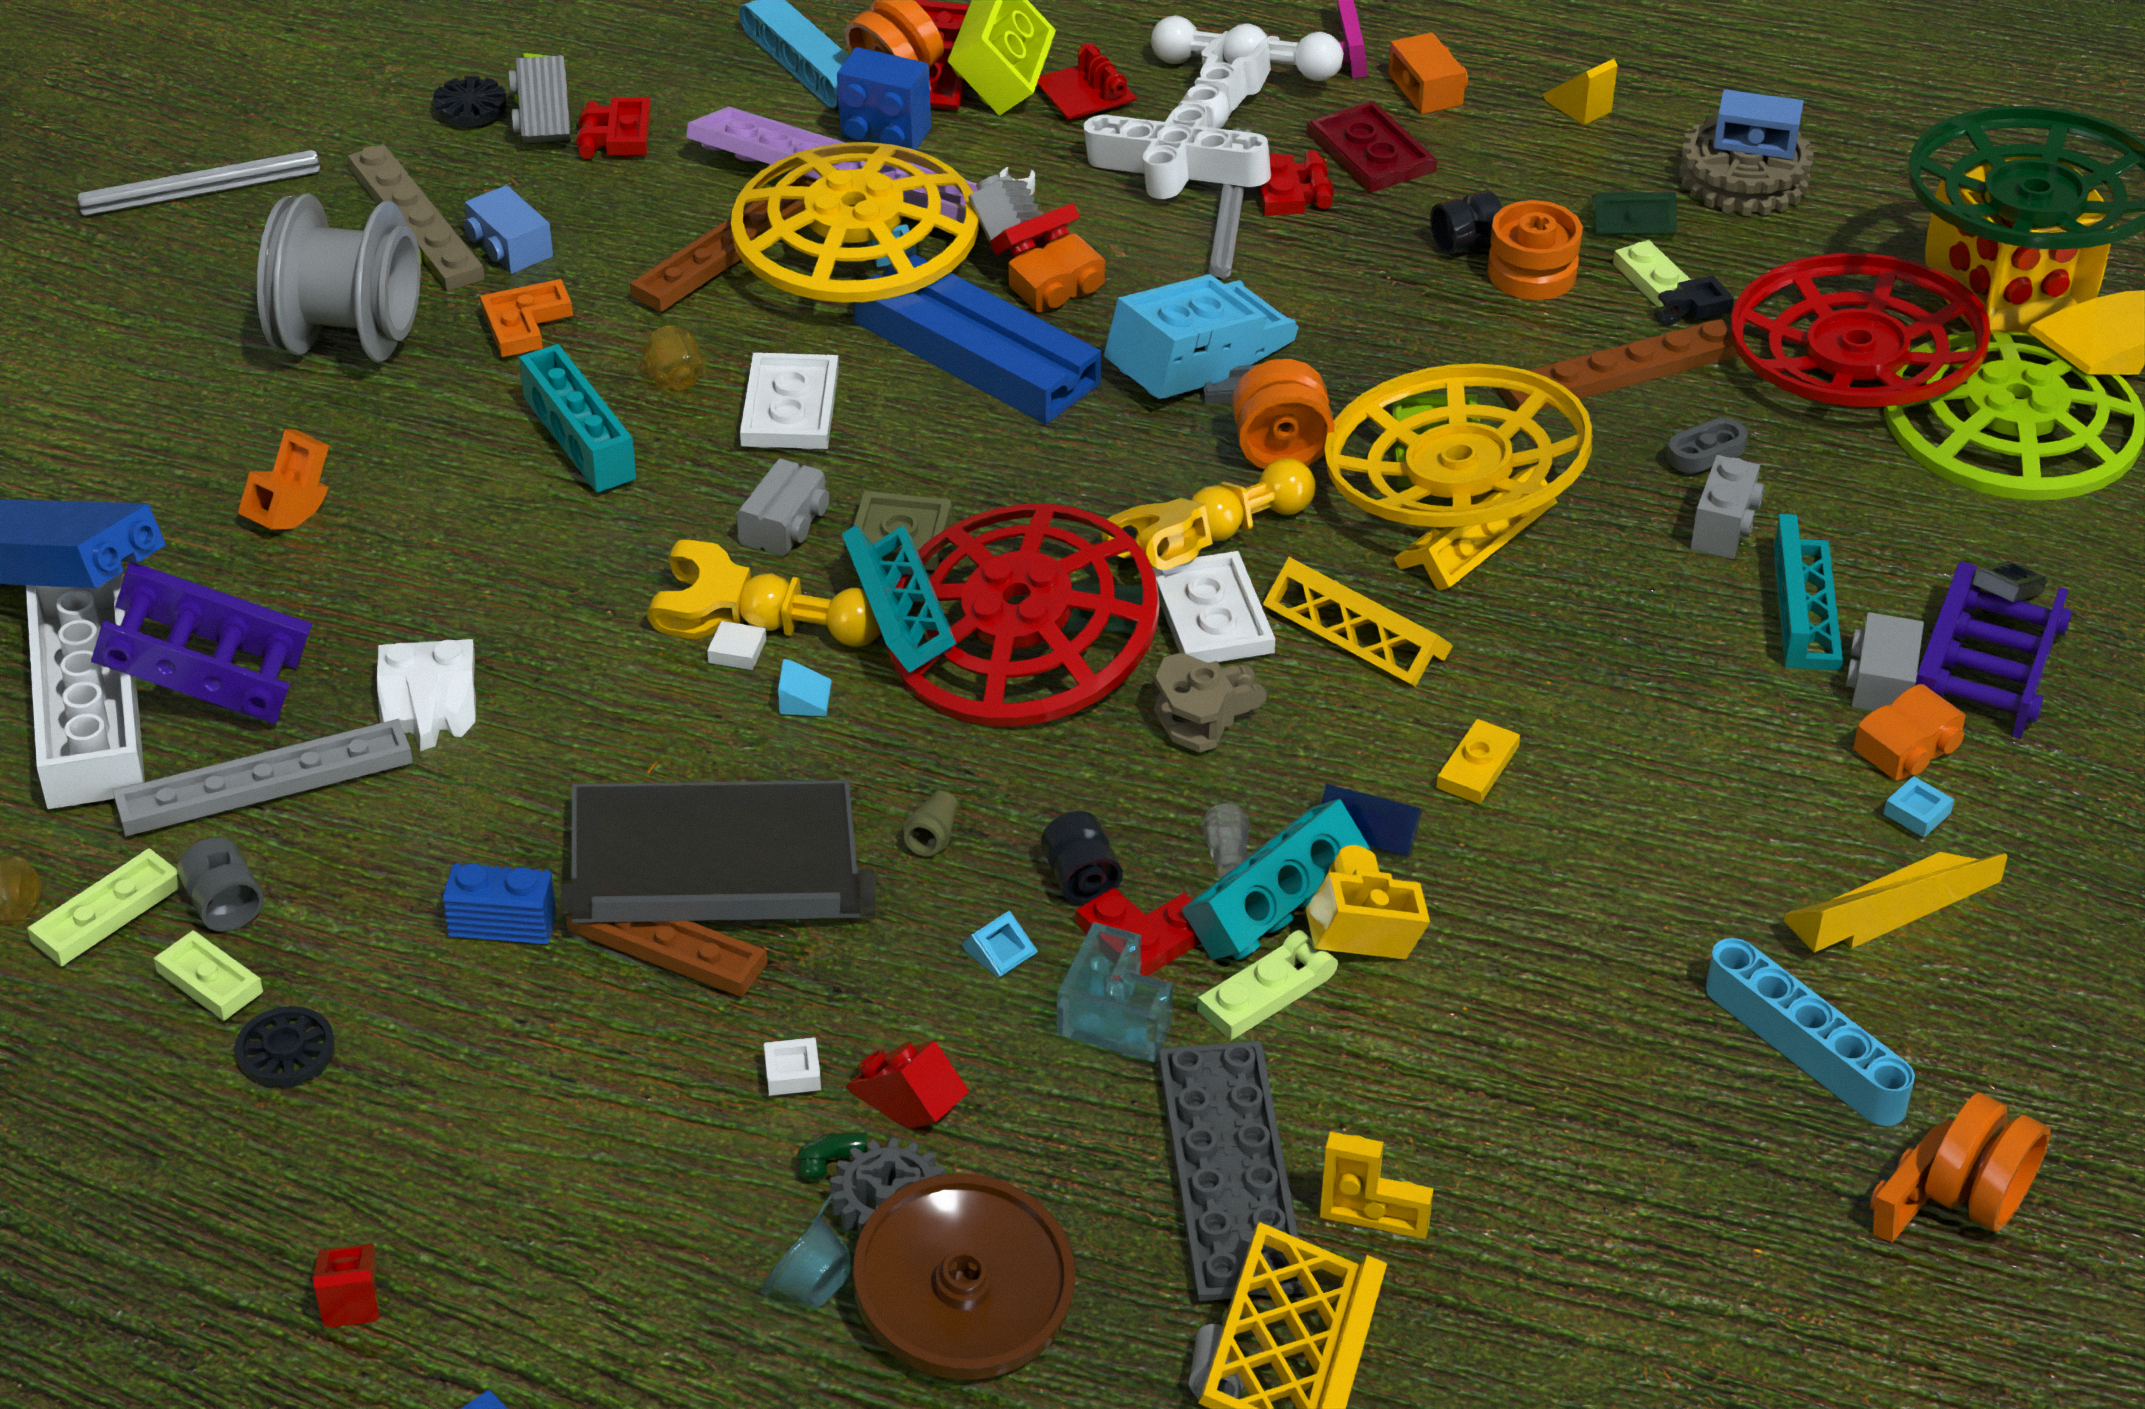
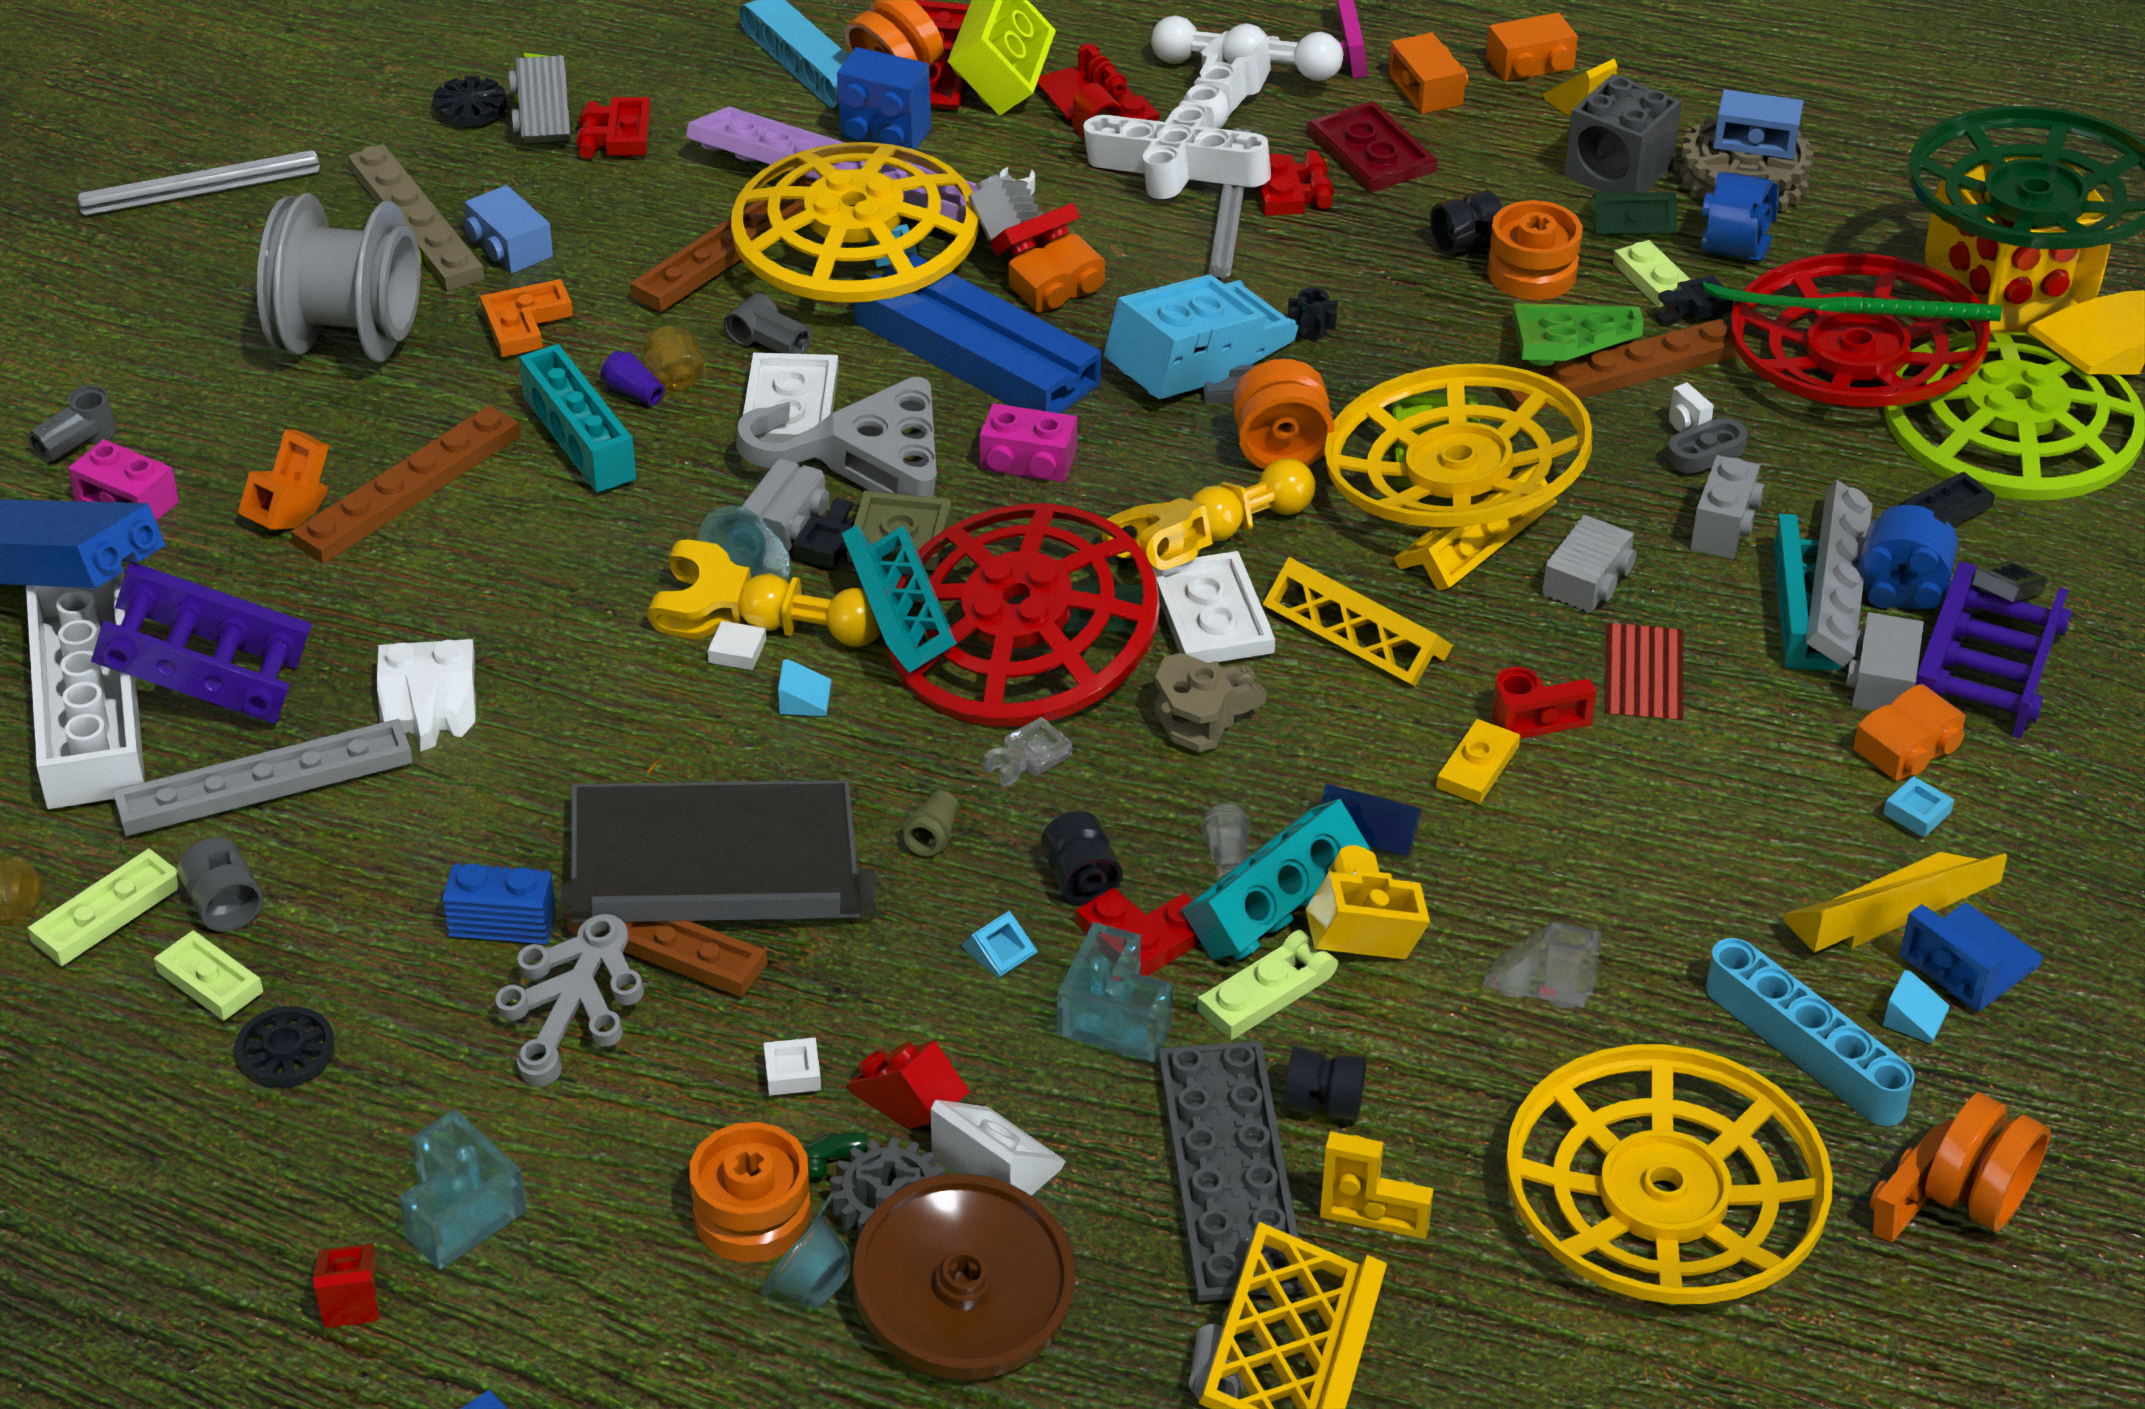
(85, 420): none -> dark grey piece
(122, 475): none -> dark pink brick
(405, 484): none -> dark orange plate
(463, 1191): none -> clear light blue brick
(570, 991): none -> light grey plant
(631, 378): none -> dark purple cone
(746, 541): none -> clear light blue piece
(750, 1192): none -> orange wheel
(761, 322): none -> dark grey piece
(822, 537): none -> black plate
(858, 440): none -> light grey piece
(986, 1144): none -> white slope
(1028, 442): none -> dark pink brick
(1029, 748): none -> clear plate
(1096, 100): none -> red plate
(1313, 313): none -> black gear
(1325, 1082): none -> black wheel
(1531, 47): none -> orange brick
(1534, 710): none -> red plate
(1550, 965): none -> clear slope
(1569, 331): none -> bright green plate
(1589, 564): none -> light grey brick
(1622, 137): none -> dark grey brick
(1644, 671): none -> clear red sticker
(1670, 1156): none -> yellow dish
(1689, 408): none -> white plate
(1740, 216): none -> blue brick
(1837, 582): none -> light grey plate
(1868, 306): none -> green piece
(1907, 558): none -> blue brick
(1915, 1009): none -> medium azure slope
(1954, 499): none -> black plate
(1967, 953): none -> blue bracket

